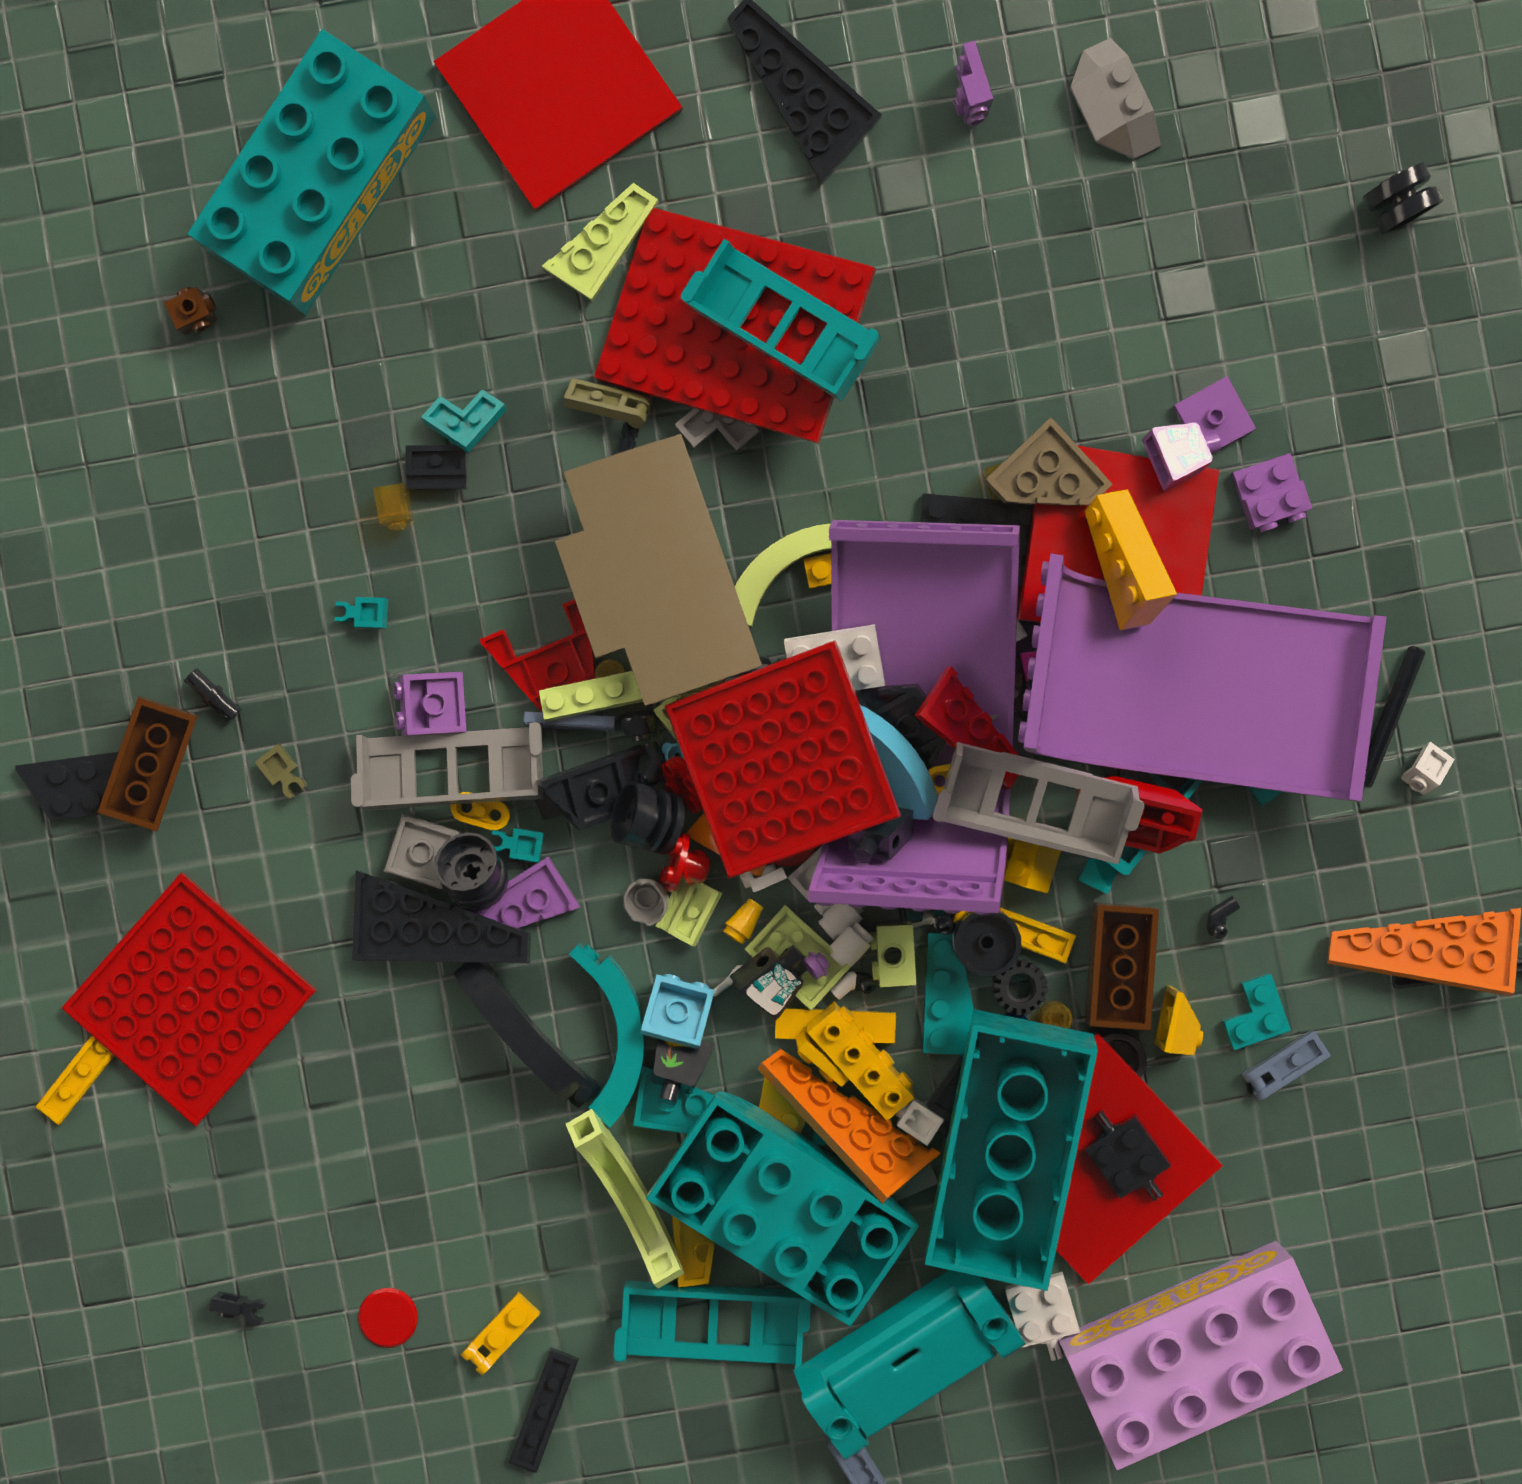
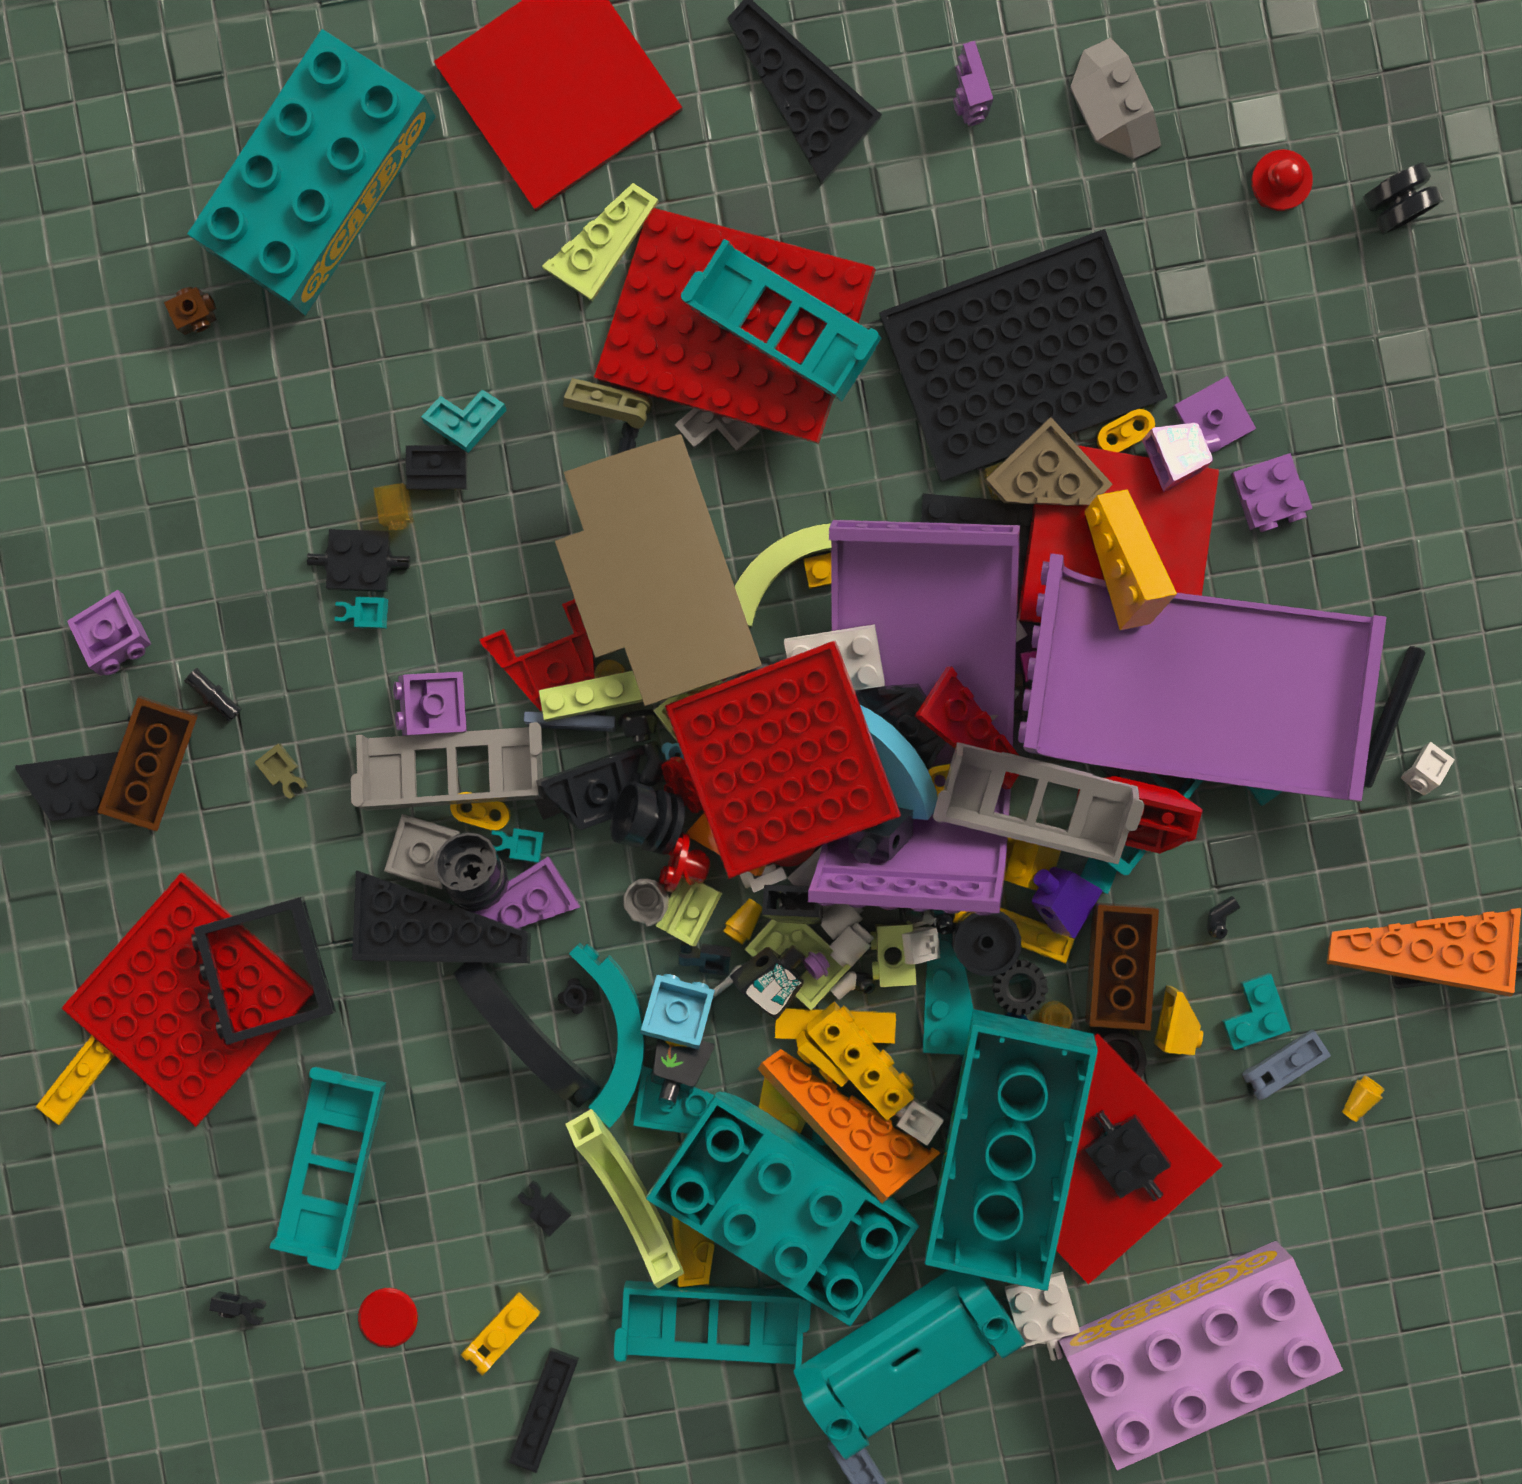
(109, 634): none -> medium lavender plate
(312, 956): none -> black window
(318, 1225): none -> teal piece
(358, 560): none -> black plate
(547, 1211): none -> black plate
(567, 998): none -> black plate
(710, 958): none -> black plate
(792, 905): none -> black torso
(921, 945): none -> white bracket
(1020, 348): none -> black plate
(1064, 900): none -> dark purple torso
(1124, 431): none -> yellow plate
(1281, 180): none -> red plate
(1363, 1097): none -> yellow cone

